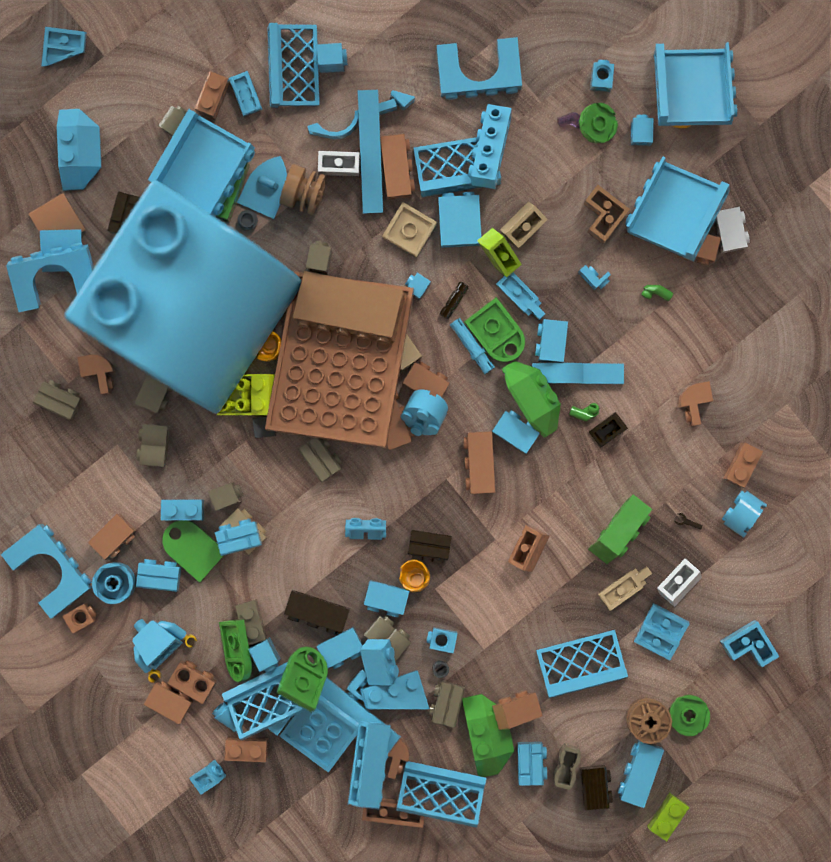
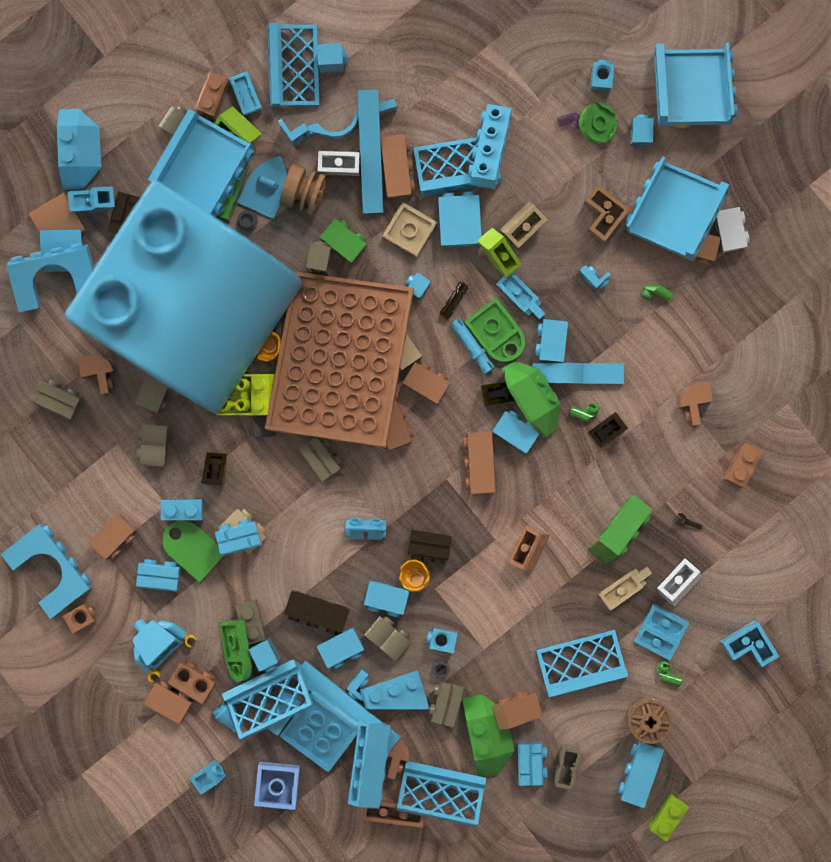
(62, 44): medium azure wing -> none
(92, 200): none -> medium azure brick
(107, 592): medium azure brick -> none
(214, 469): none -> dark brown slope
(226, 495): dark tan brick -> none
(238, 125): none -> lime brick
(246, 750): nougat brick -> none
(277, 785): none -> light blue brick
(296, 136): none -> medium azure panel
(302, 679): bright green tile -> none
(343, 240): none -> bright green brick
(349, 307): medium nougat brick -> none
(379, 662): medium azure brick -> none
(401, 99): medium azure slope -> none
(424, 413): medium azure brick -> none
(455, 83): medium azure arch -> none
(496, 394): none -> dark brown slope
(595, 787): dark brown brick -> none
(666, 676): none -> bright green arm
(695, 725): bright green plate -> none
(744, 514): medium azure brick -> none

